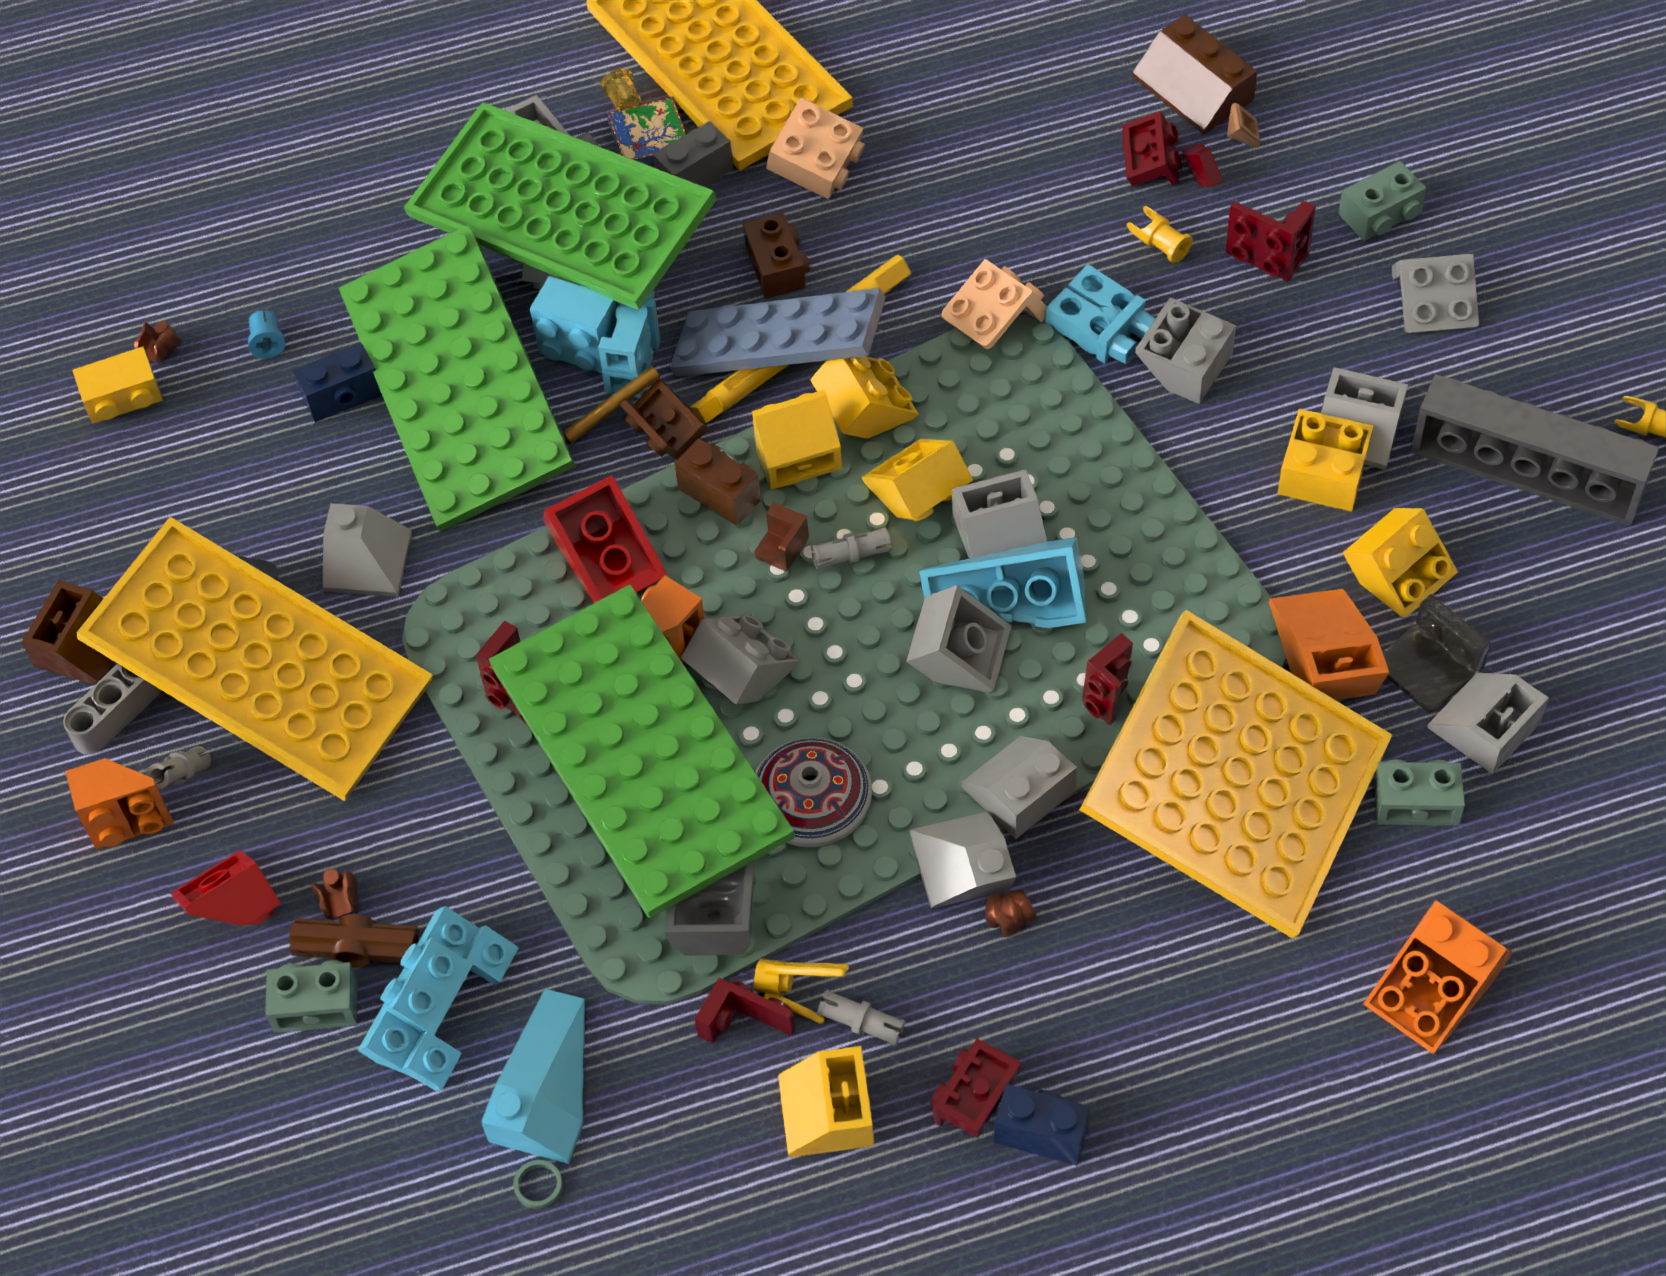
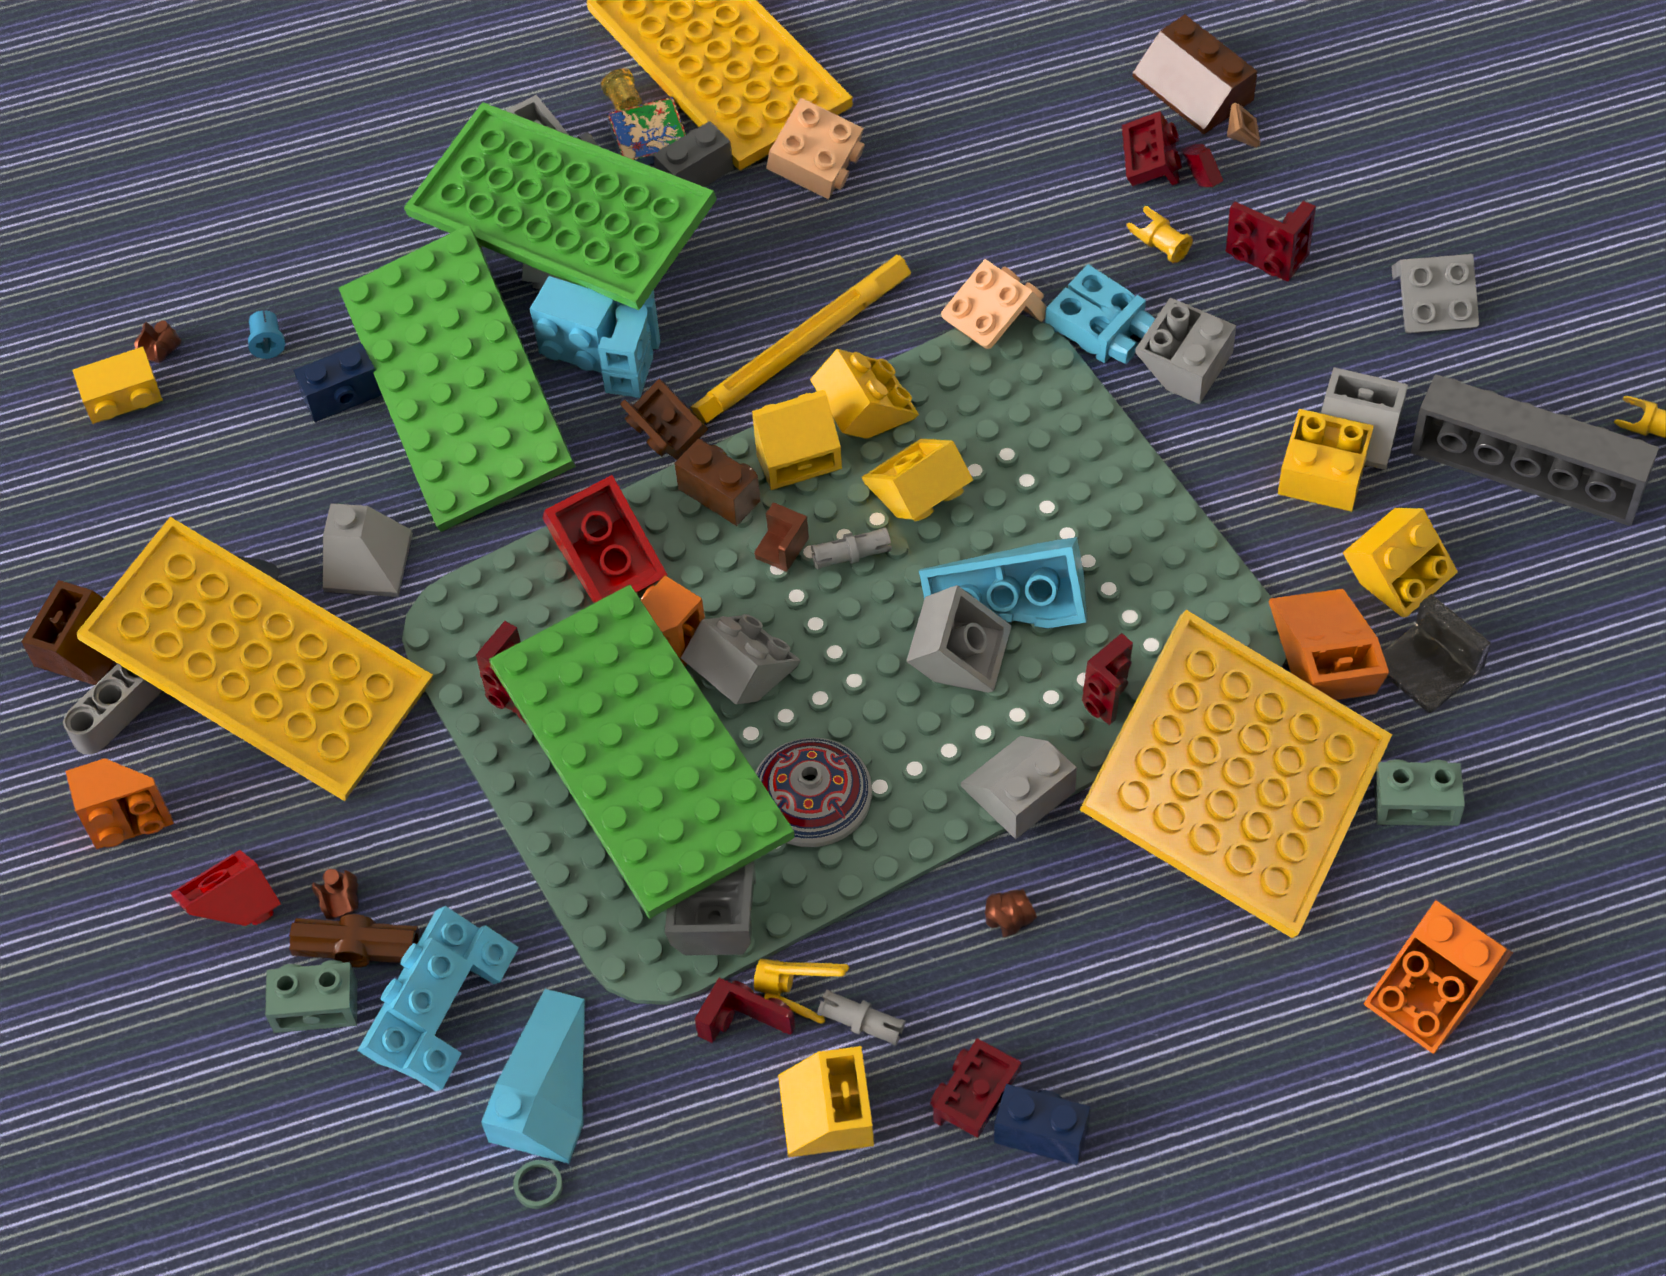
(179, 767): light grey pin -> none
(611, 404): pearl gold bar -> none
(775, 255): reddish brown brick -> none
(778, 332): sand blue plate -> none
(962, 859): light grey slope -> none
(998, 514): light grey slope -> none
(1382, 201): sand green brick -> none
(1490, 717): light grey slope -> none

